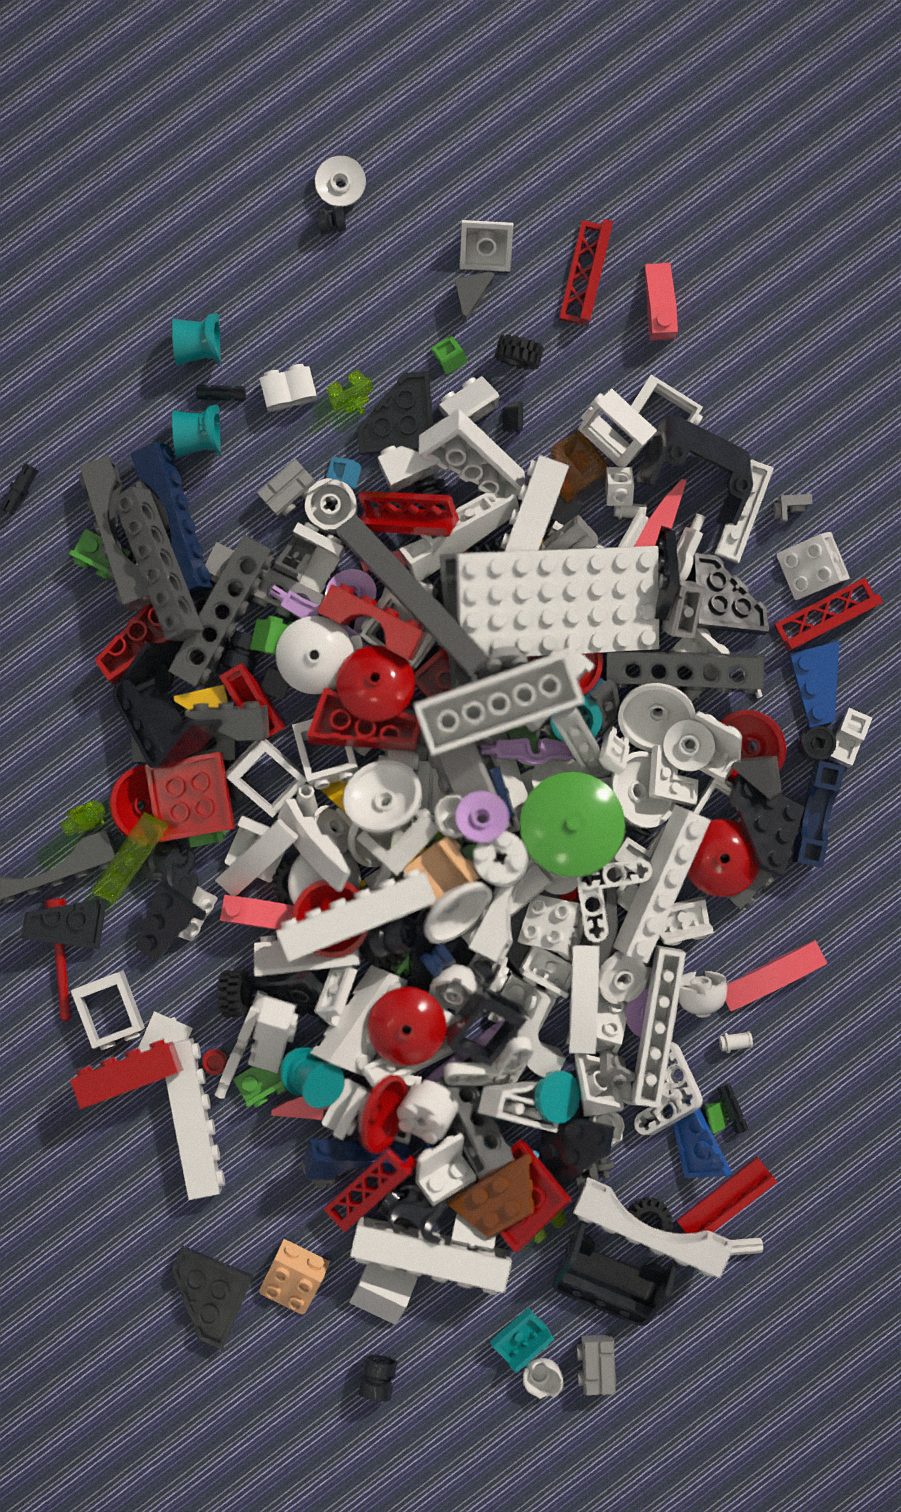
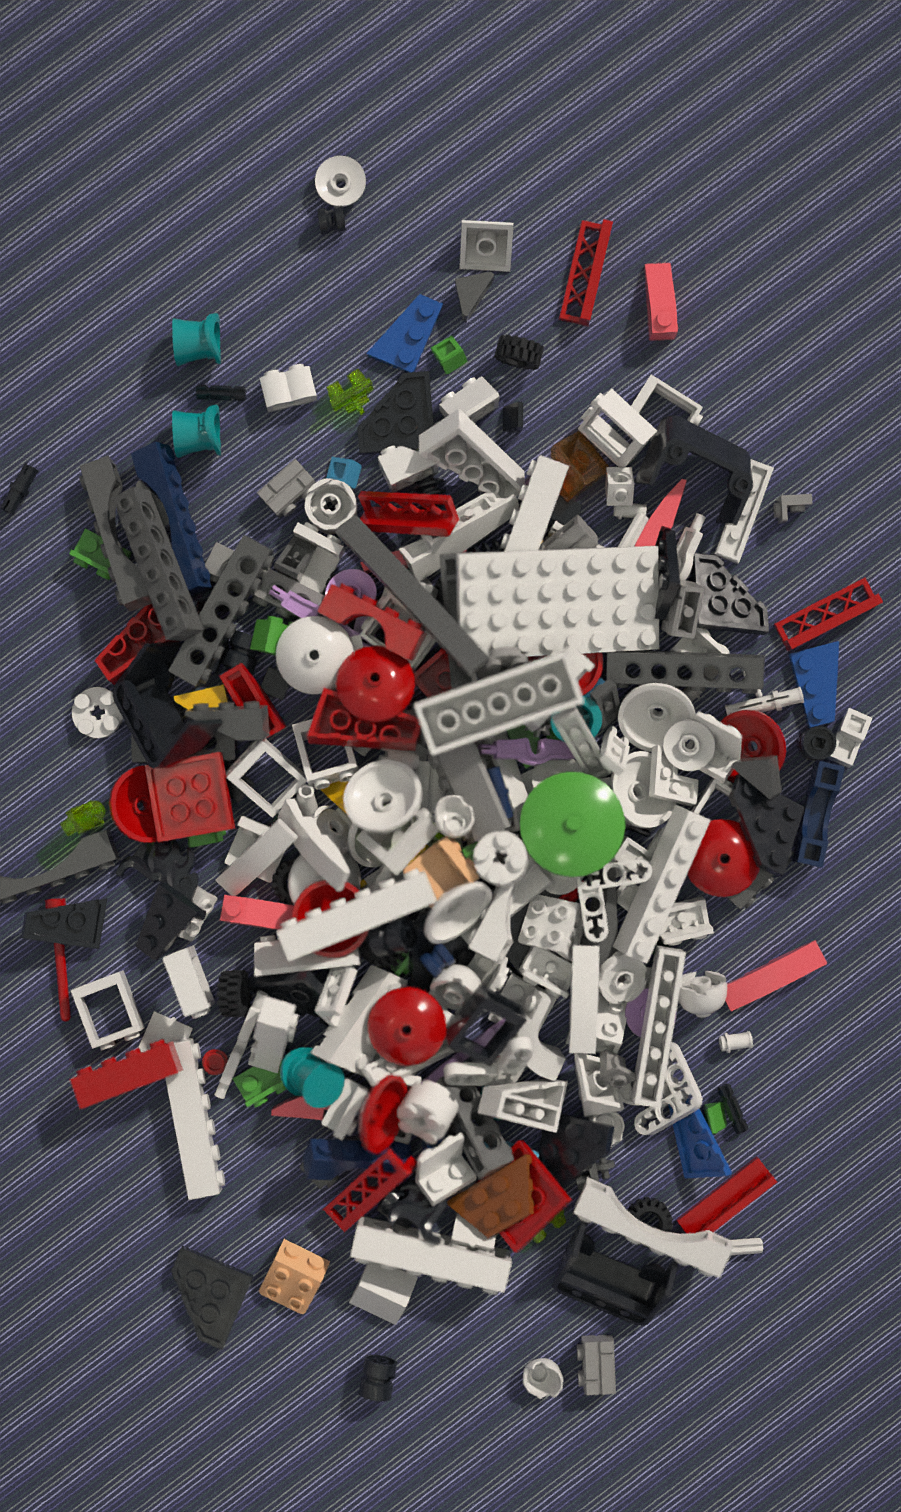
(88, 724): none -> white plate
(129, 858): clear neon green tile -> none
(189, 982): none -> white window
(408, 336): none -> blue wing
(482, 804): lavender dish -> none
(484, 971): black arm -> none
(522, 1340): teal bracket -> none
(557, 1096): teal tile -> none
(666, 1098): white hand -> none
(769, 702): none -> white pin
(812, 565): white bracket -> none

